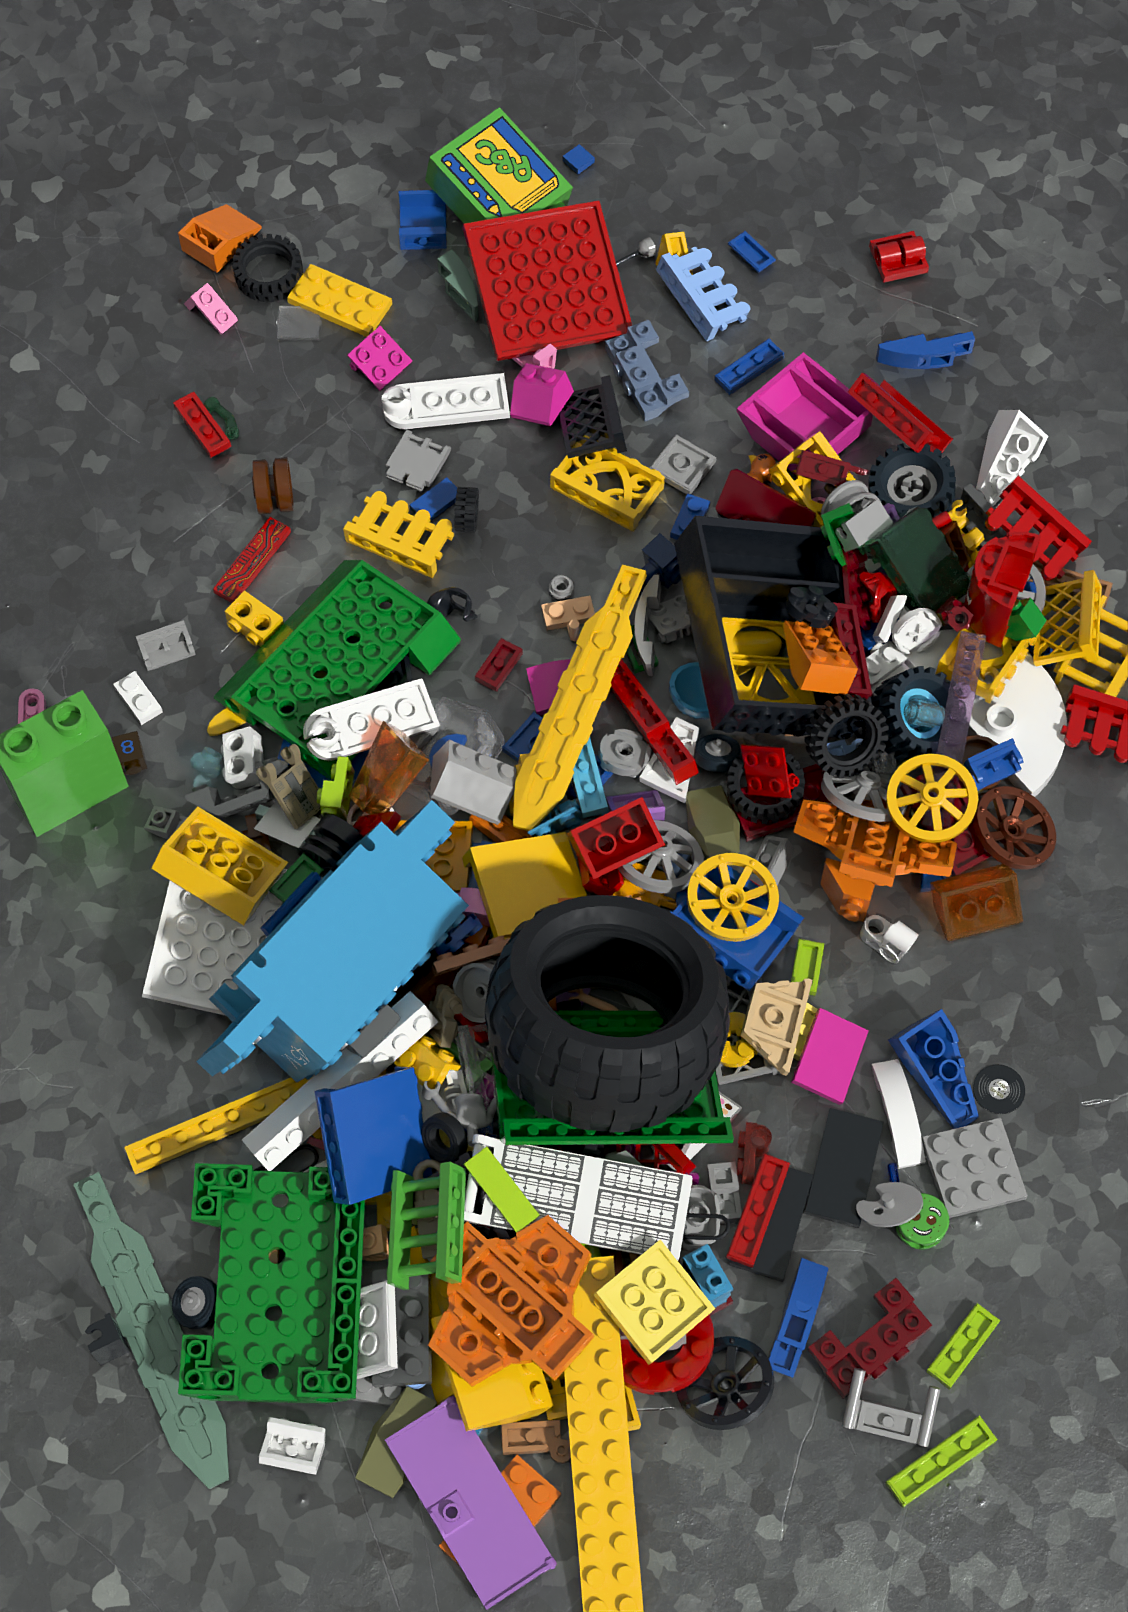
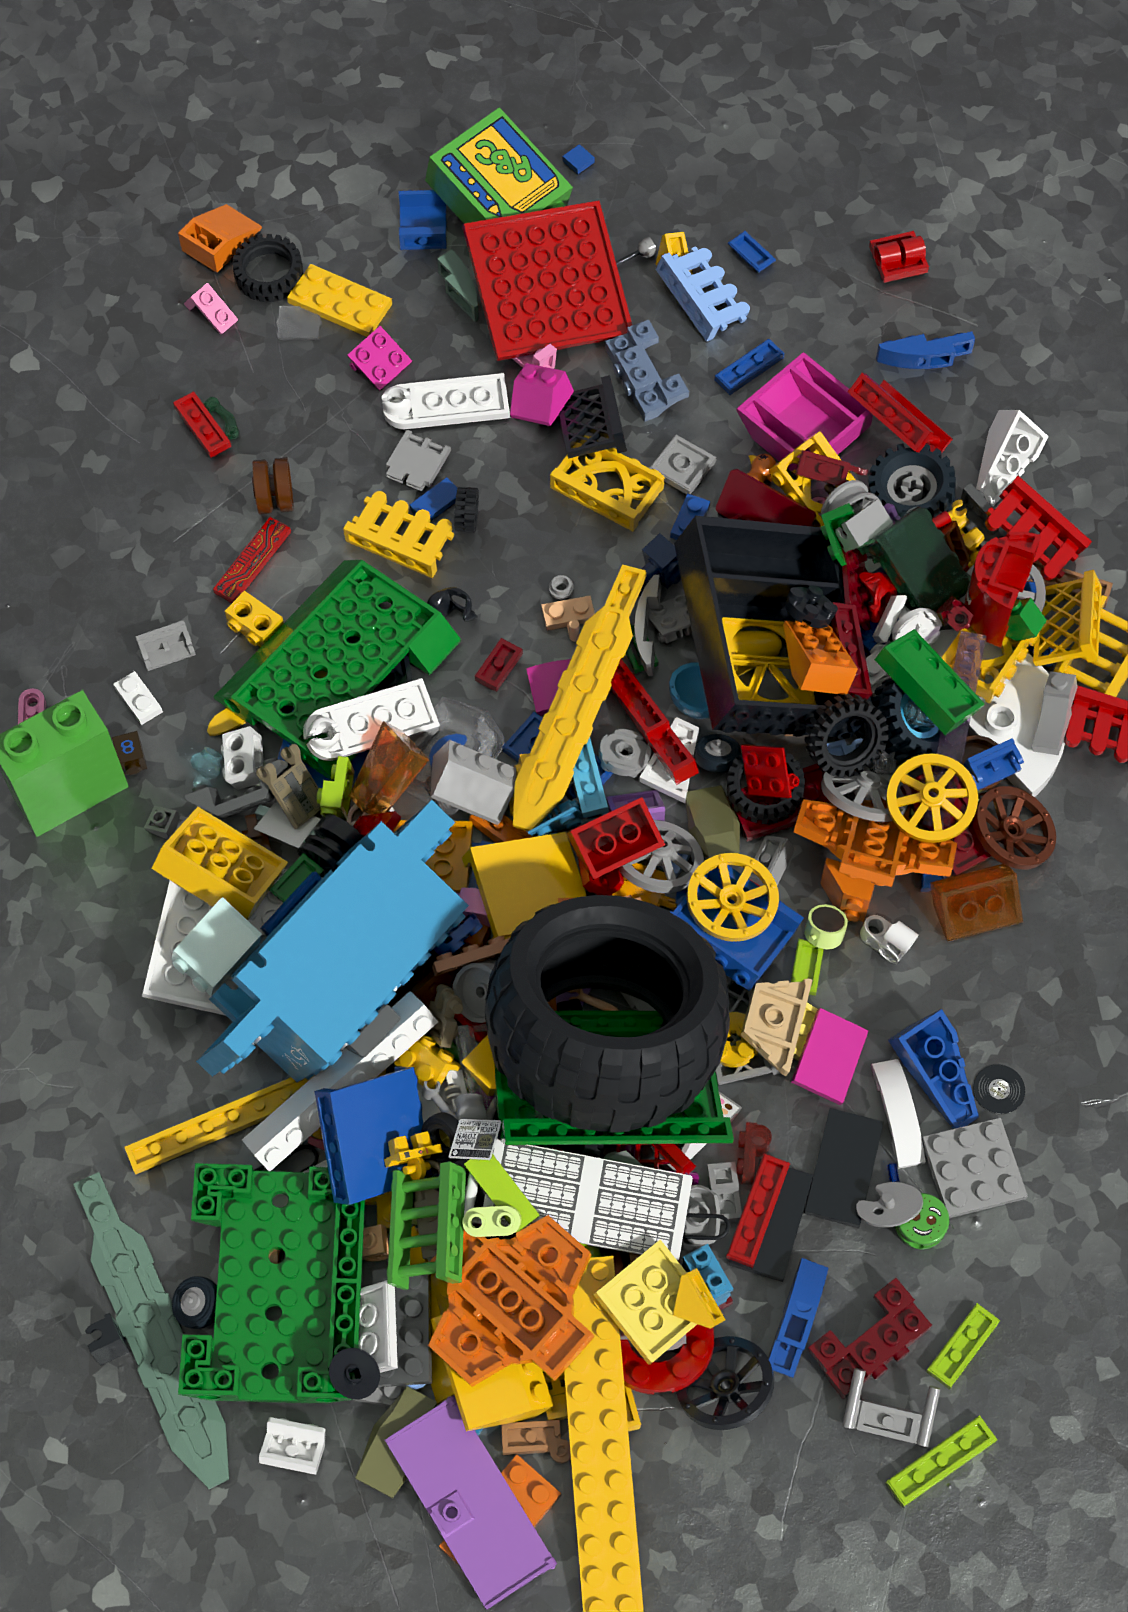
(216, 947): none -> light aqua slope
(365, 1370): none -> black piece
(413, 1158): none -> yellow hips
(475, 1139): none -> sticker
(481, 1066): none -> yellow slope
(491, 1221): none -> yellowish green plate
(696, 1302): none -> yellow slope
(825, 926): none -> piece
(929, 681): none -> green slope
(1055, 713): none -> light grey slope

